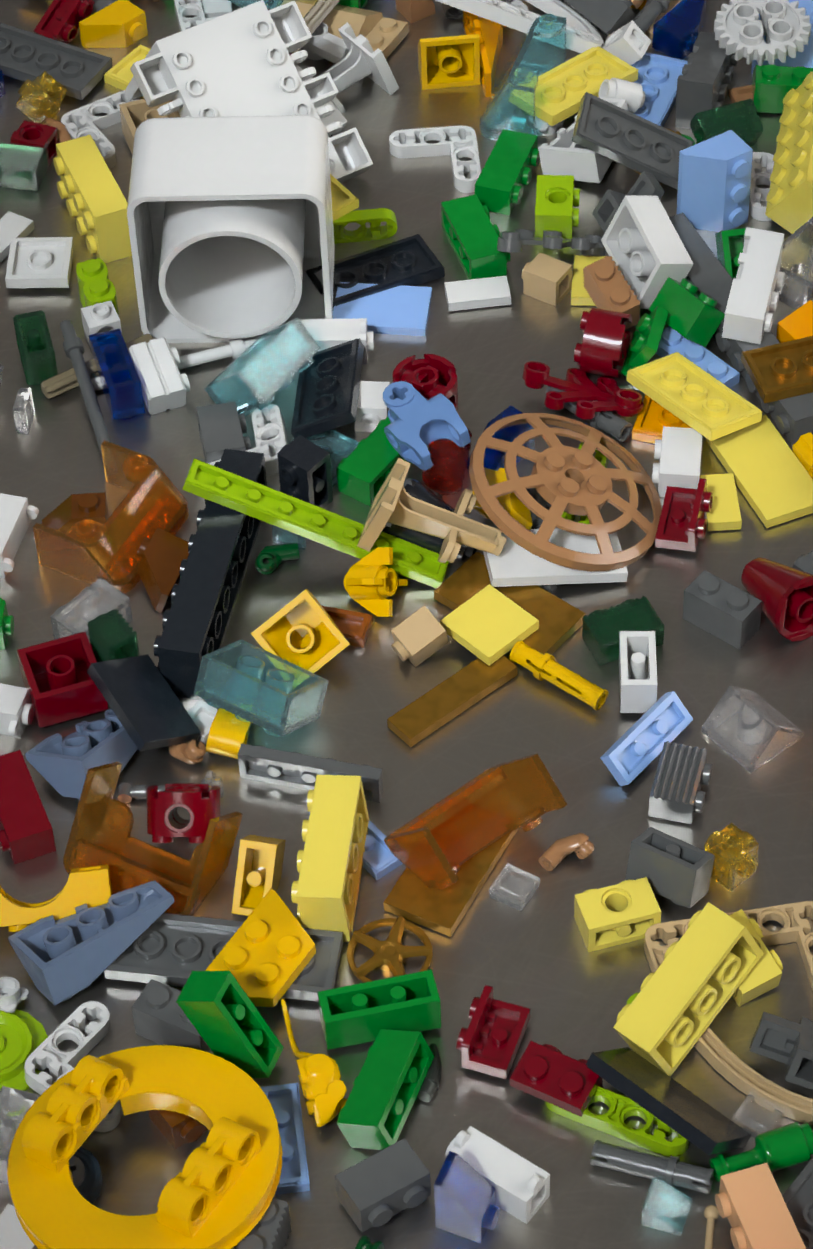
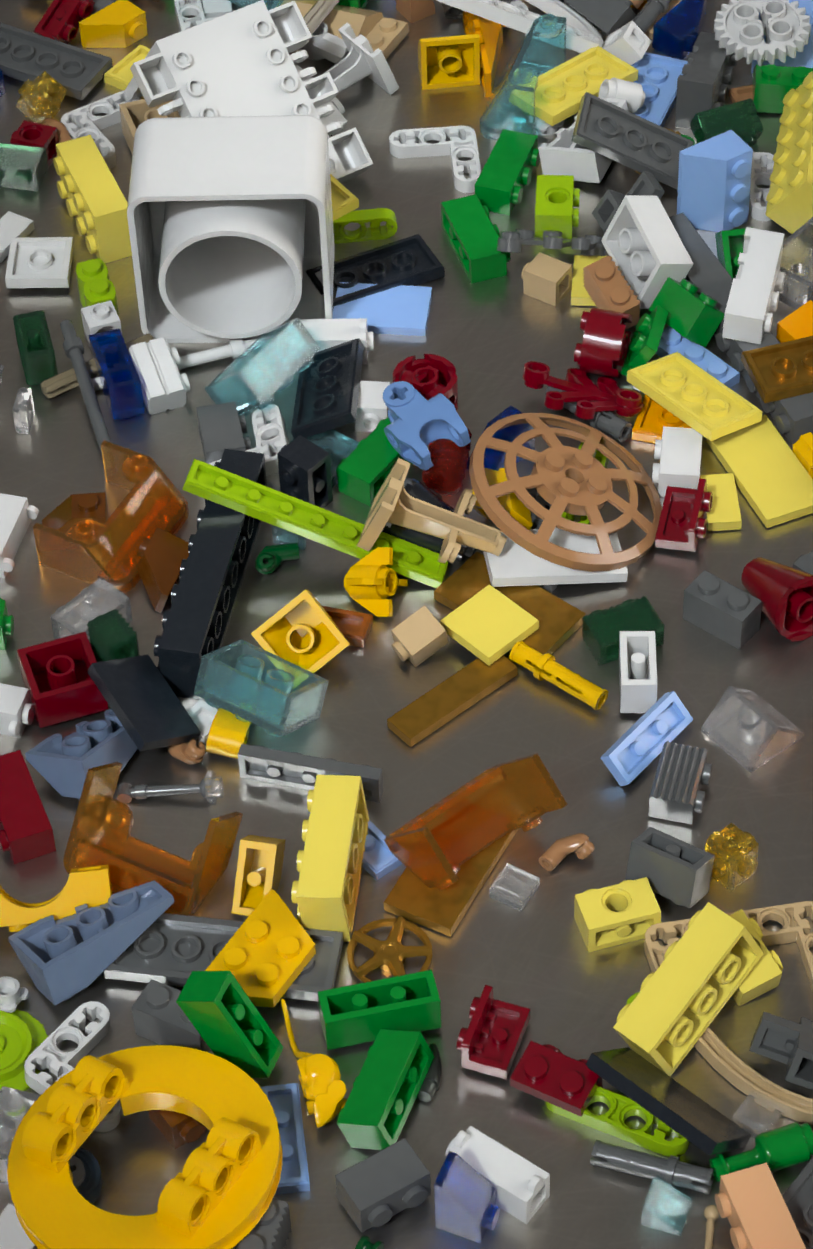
(162, 814): dark red brick -> none
(477, 293): white tile -> none

